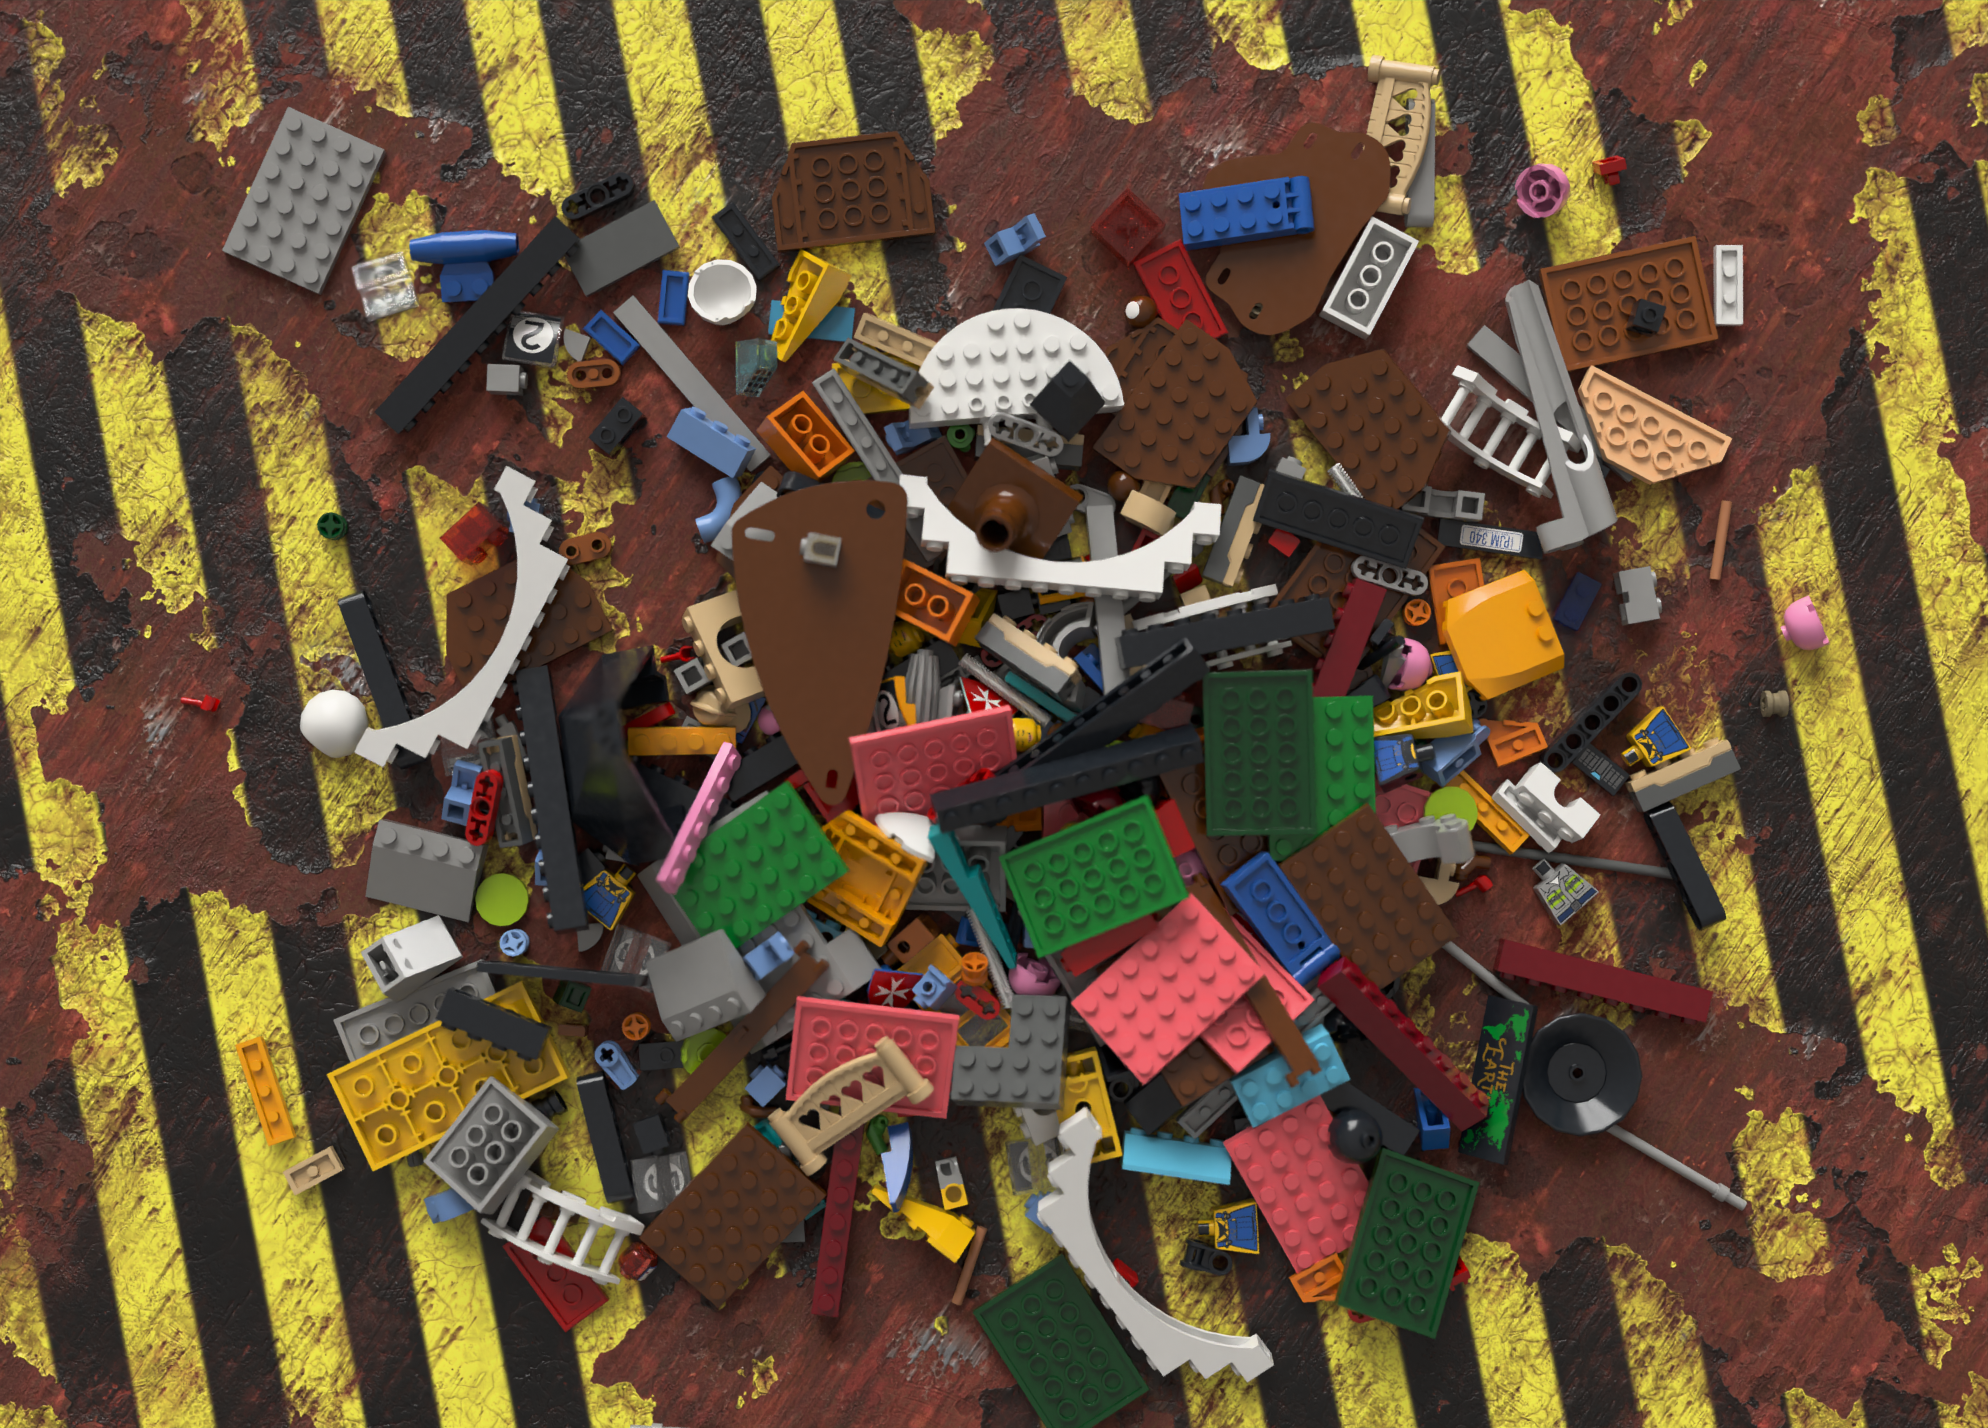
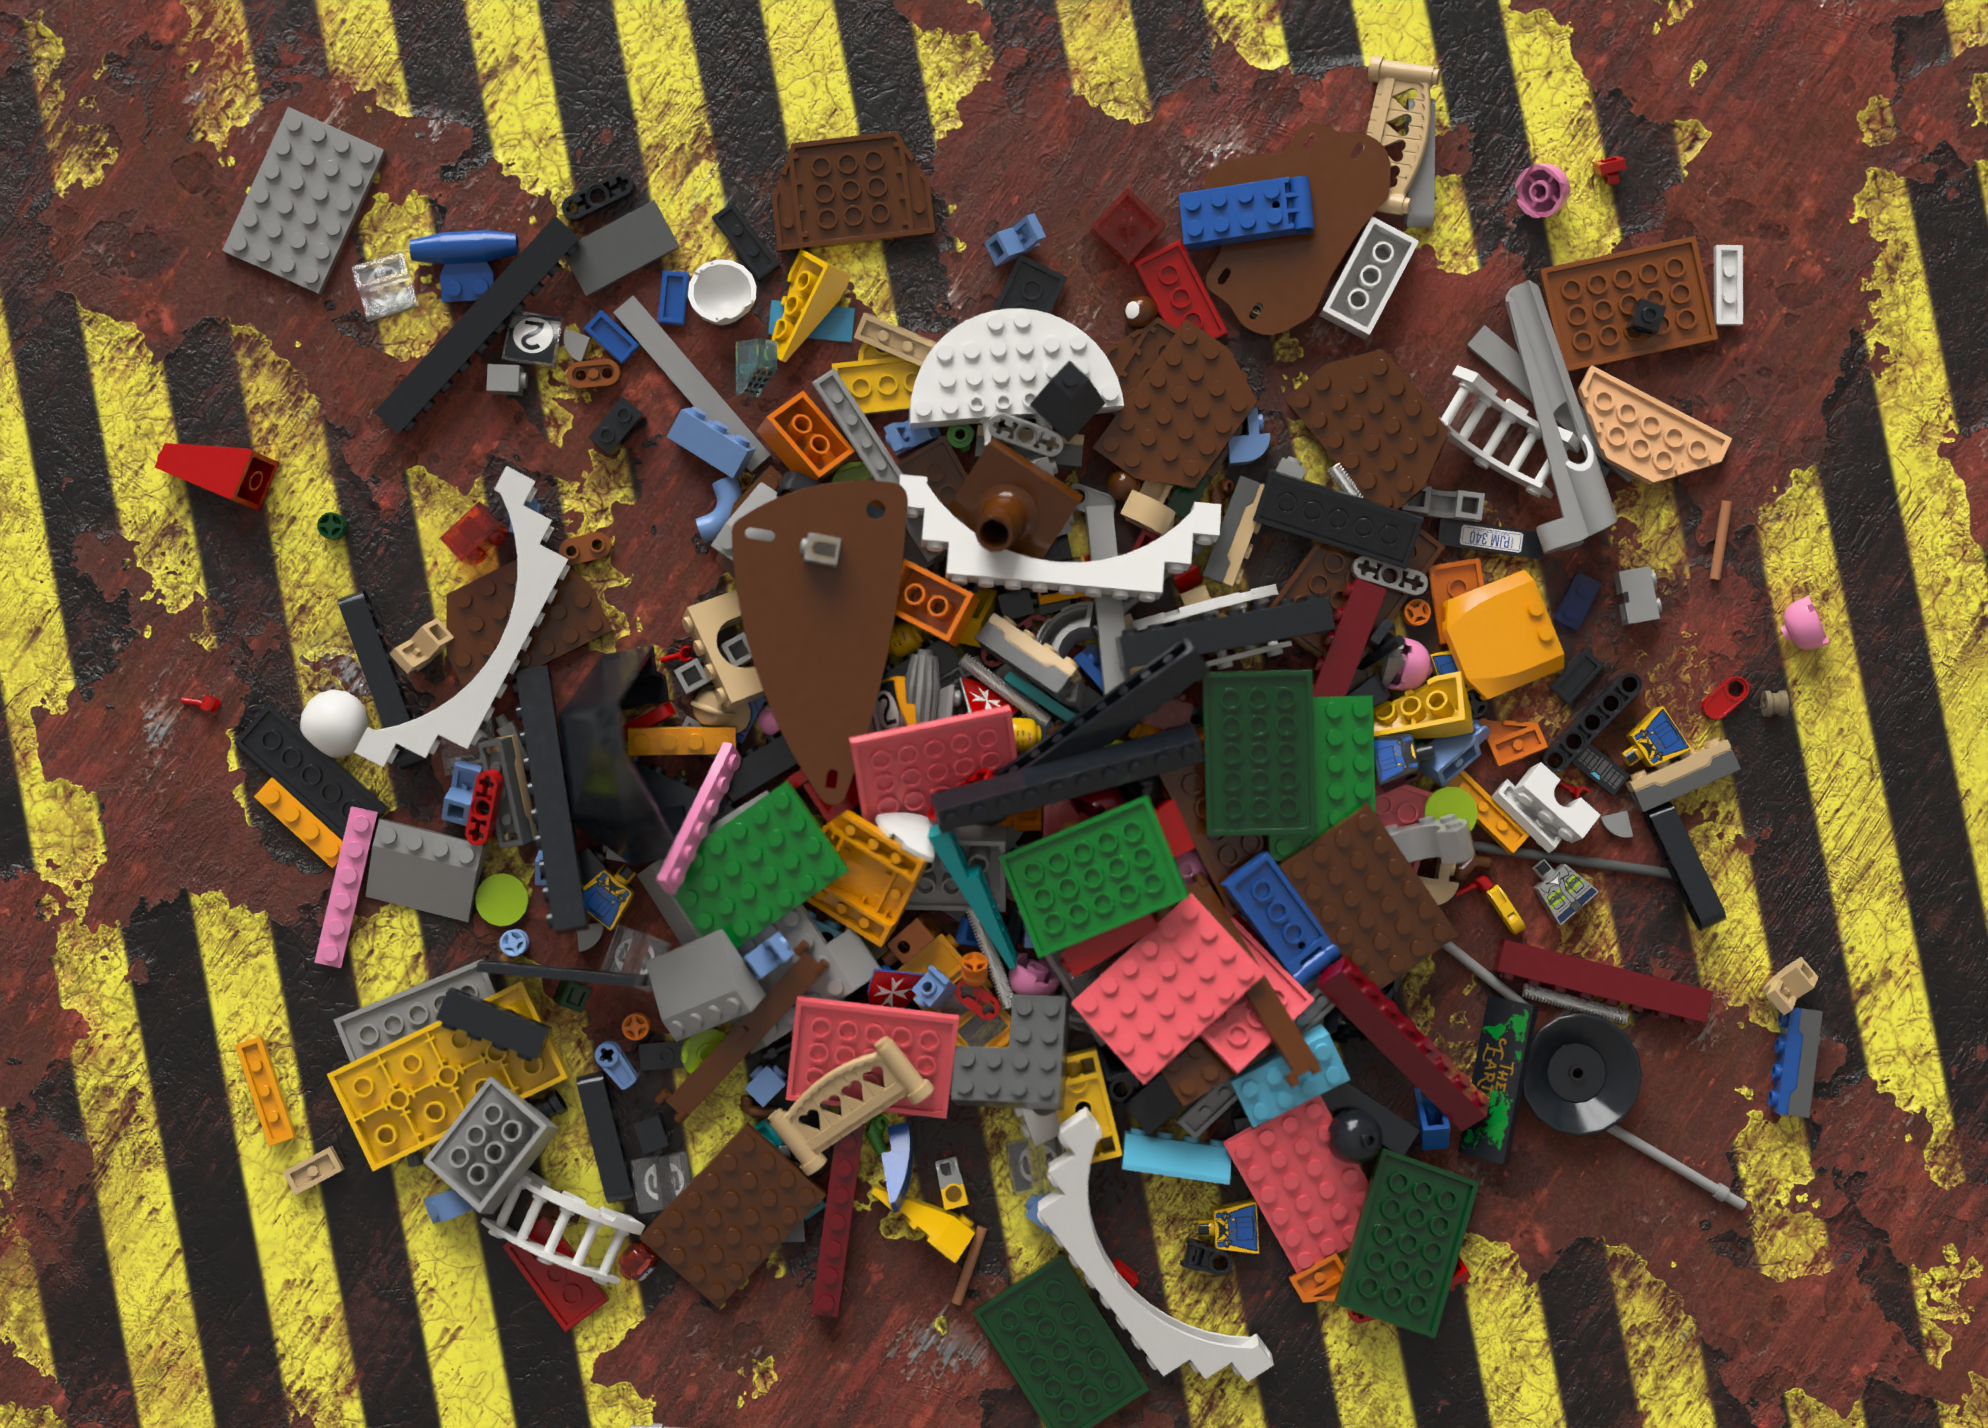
(227, 471): none -> red slope
(301, 821): none -> light orange plate
(305, 770): none -> black tile
(346, 887): none -> bright pink plate
(411, 957): slope -> none
(422, 647): none -> tan brick
(573, 1029): reddish brown tile -> none
(884, 373): dark grey piece -> none
(1284, 542): red slope -> none
(1505, 910): none -> yellow piece
(1574, 1002): none -> white axle
(1575, 791): none -> red hand
(1576, 676): none -> black tile
(1617, 824): none -> light grey tile
(1721, 702): none -> red piece
(1790, 985): none -> tan brick
(1795, 1062): none -> piece

